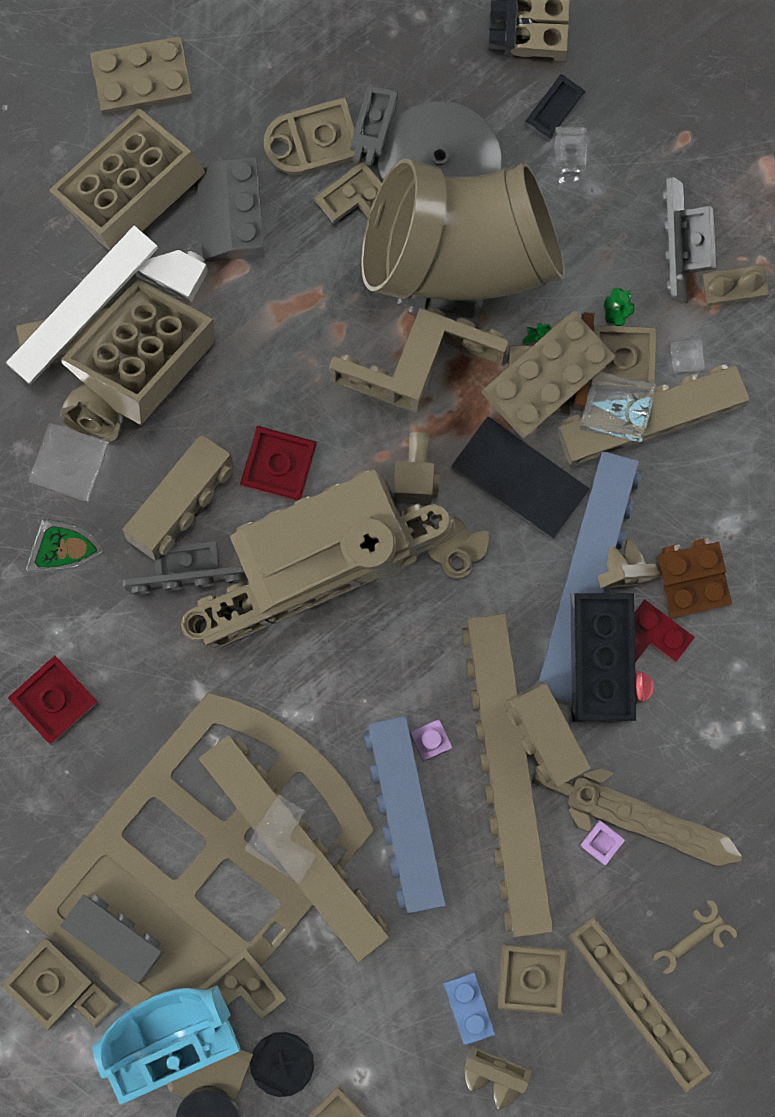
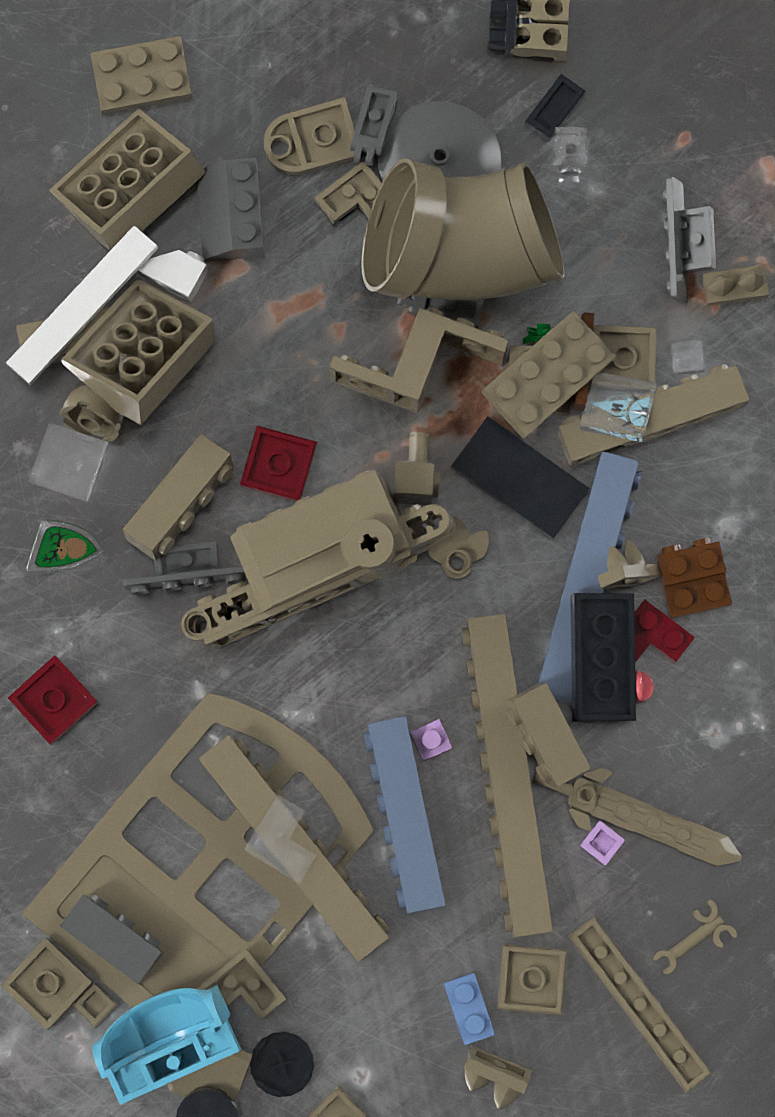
(618, 306): green plant -> none

